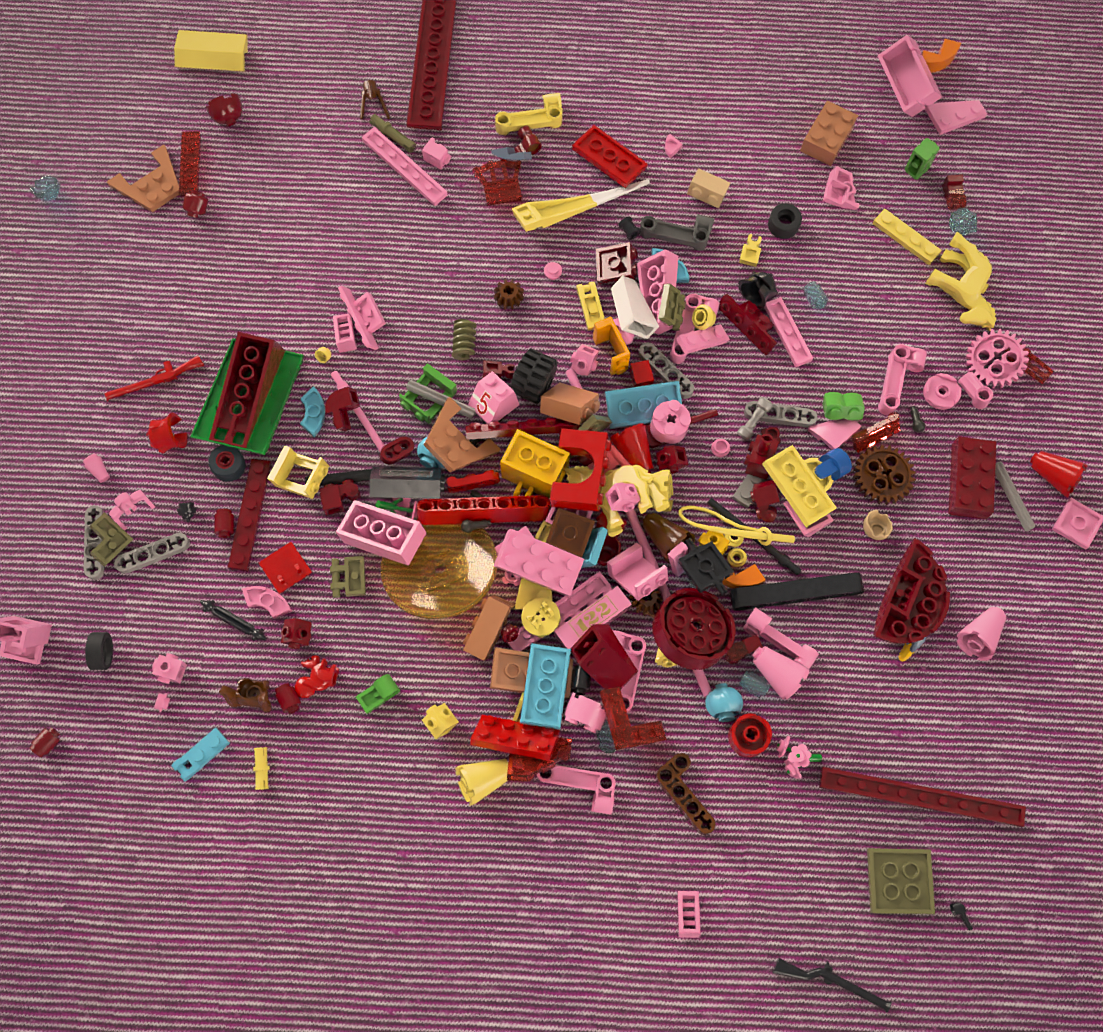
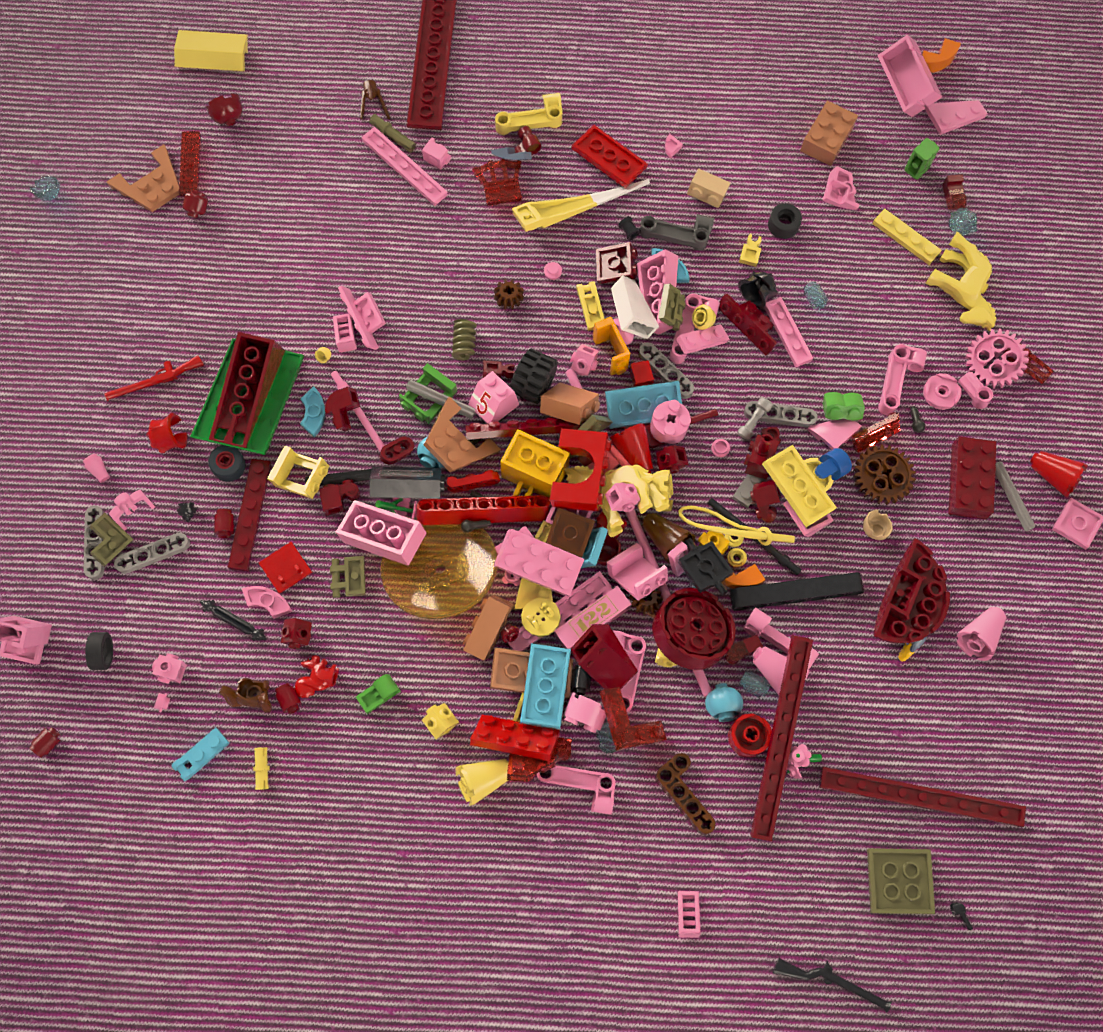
(781, 738): none -> dark red plate

